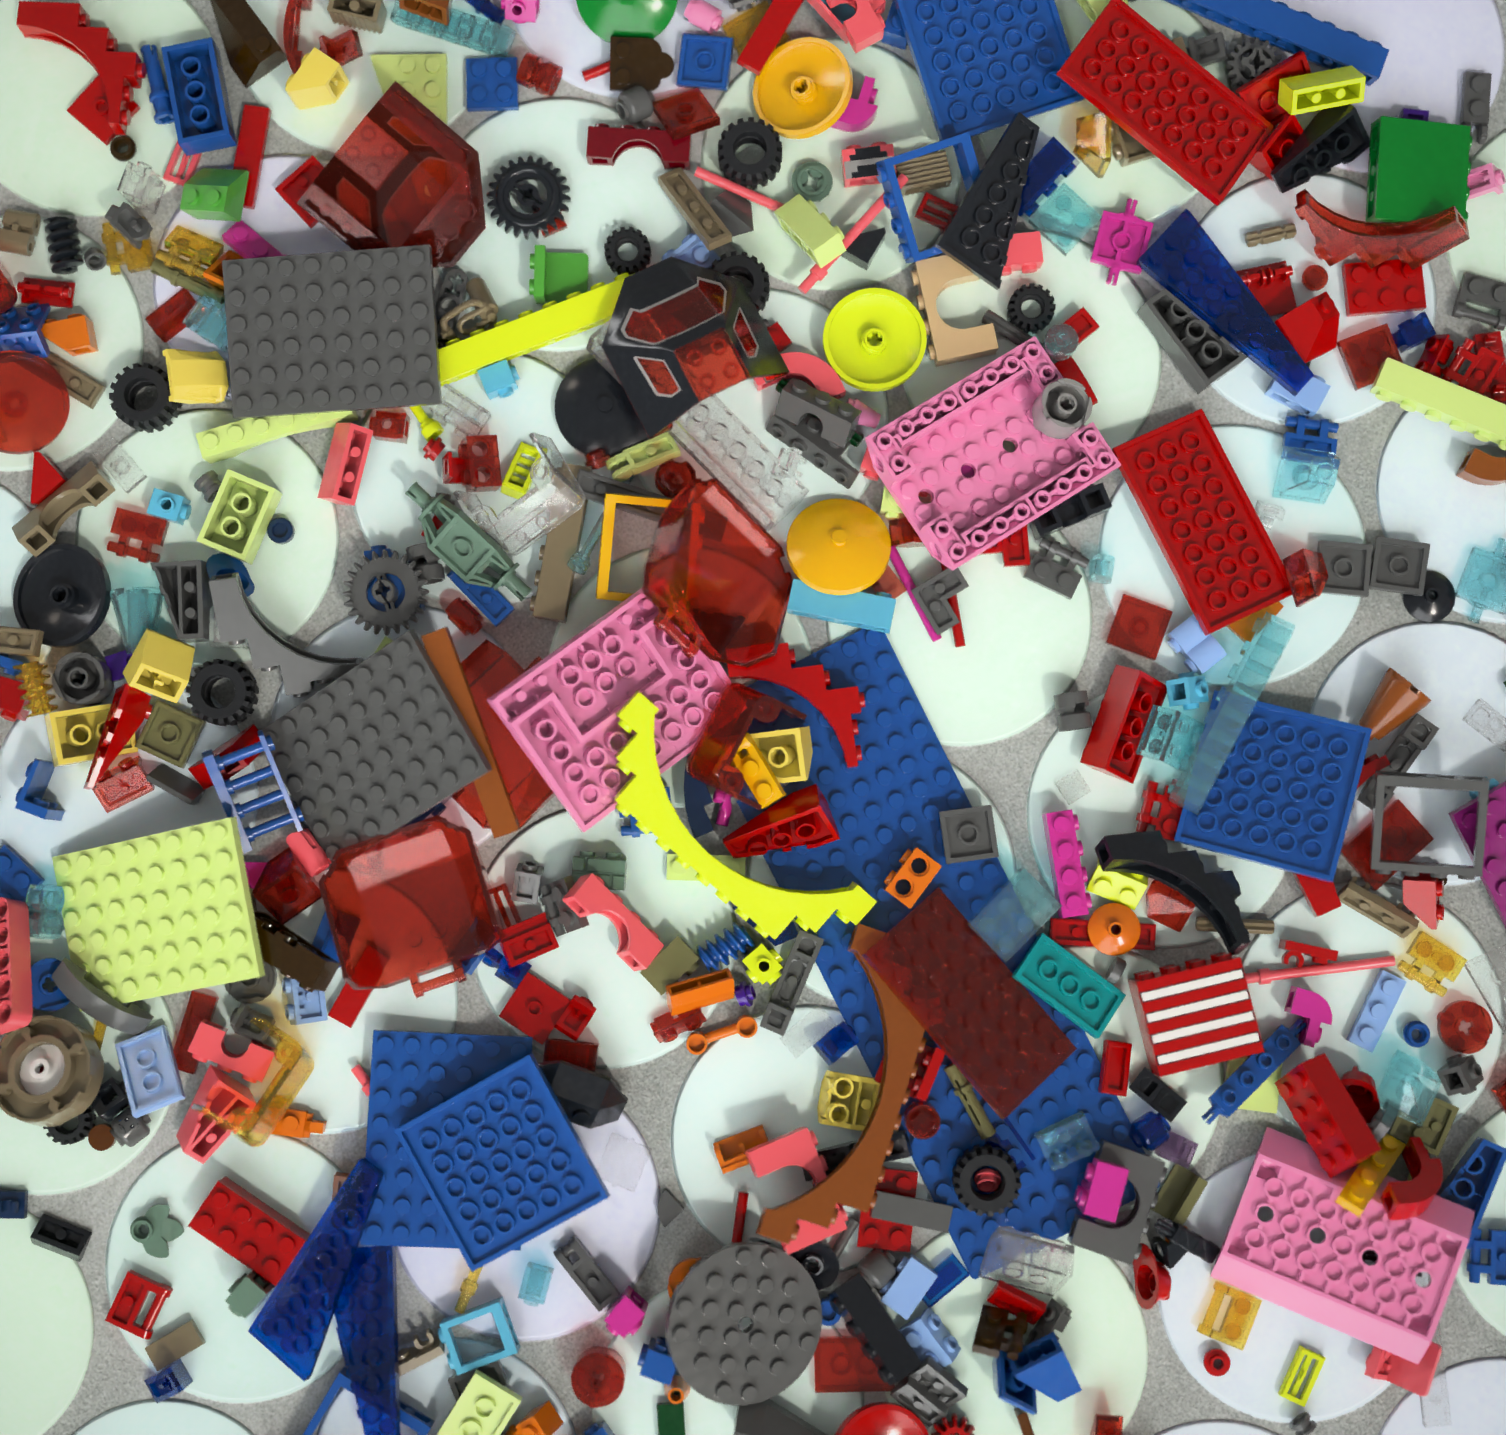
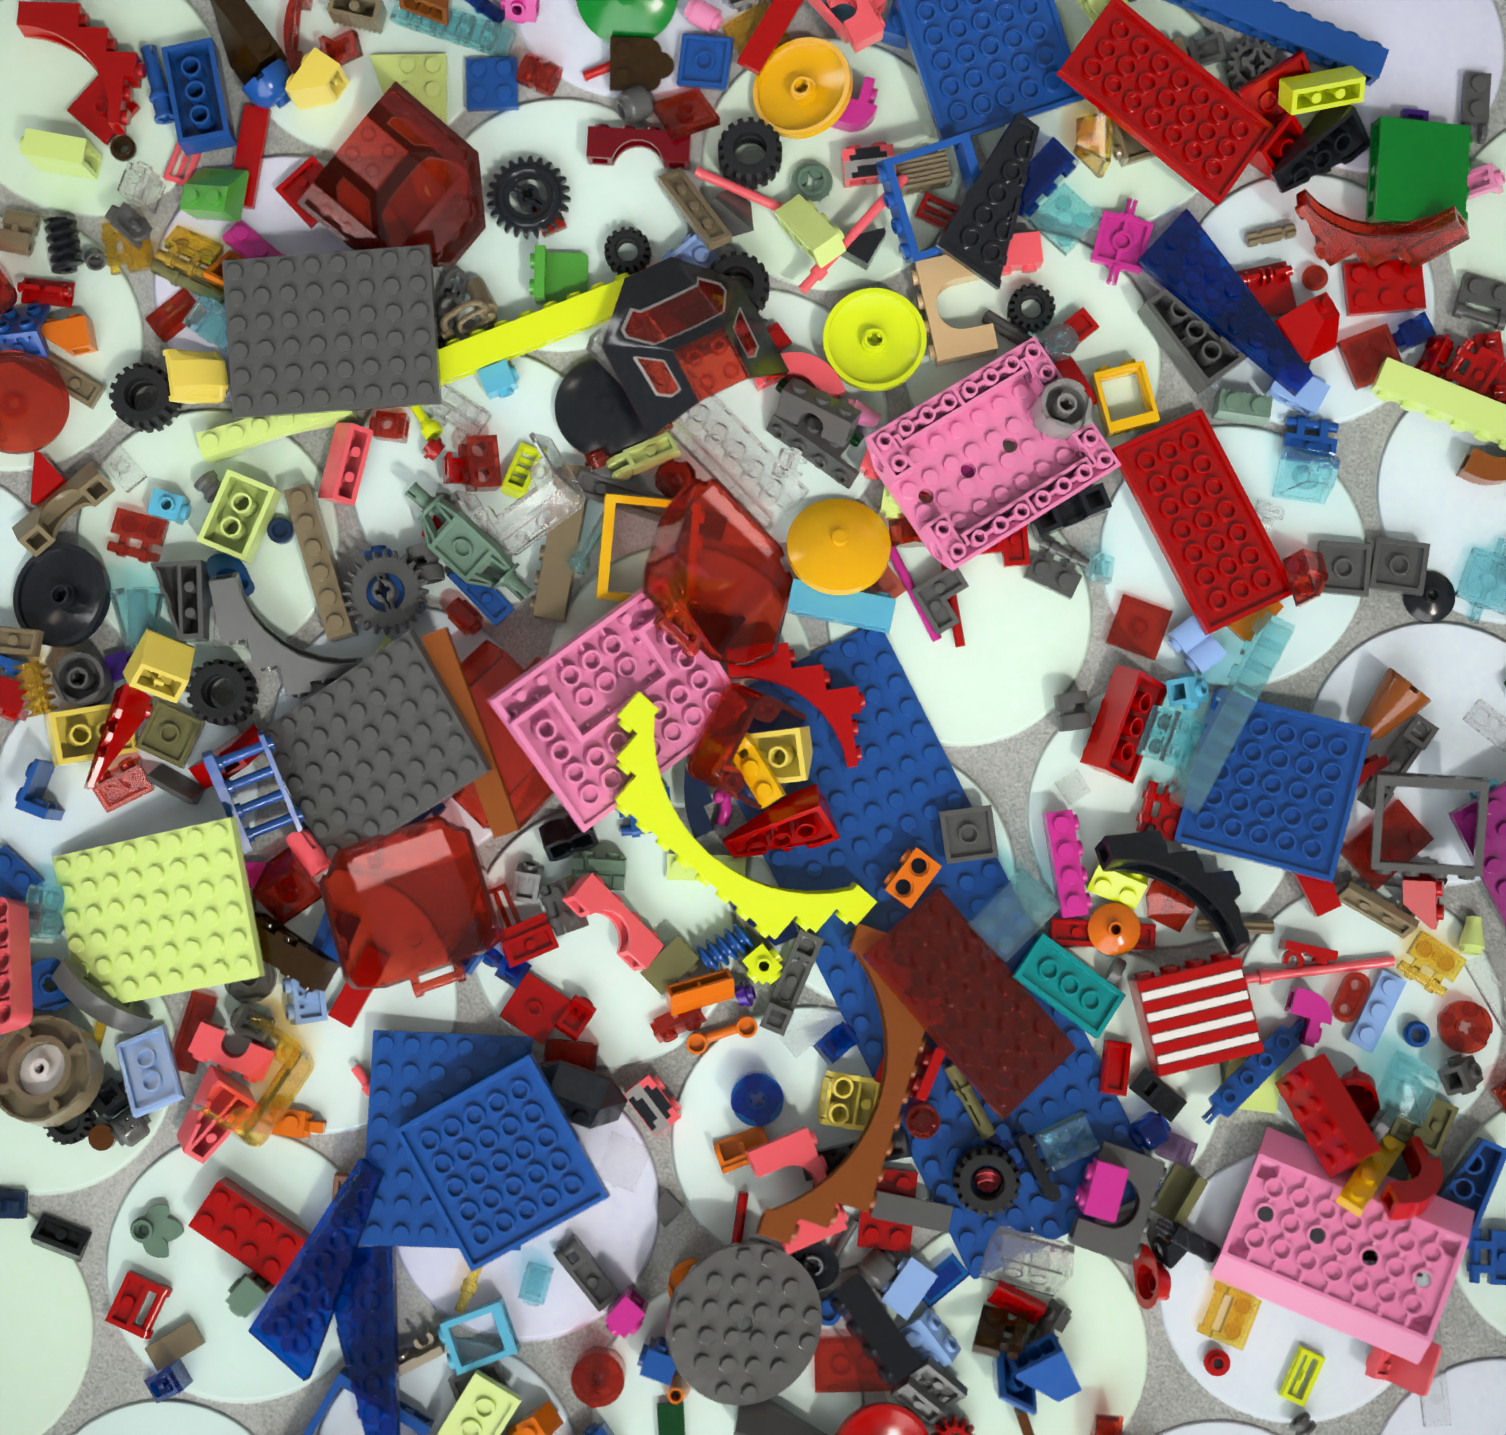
(61, 154): none -> yellowish green brick
(269, 87): none -> blue cylinder
(320, 562): none -> dark tan brick
(564, 838): none -> black brick
(653, 1103): none -> brick
(759, 1113): none -> clear blue brick
(1037, 1167): none -> black hinge
(1132, 423): none -> yellow window
(1242, 407): none -> sand green brick
(1352, 998): none -> clear red plate
(1472, 937): none -> yellowish green cone

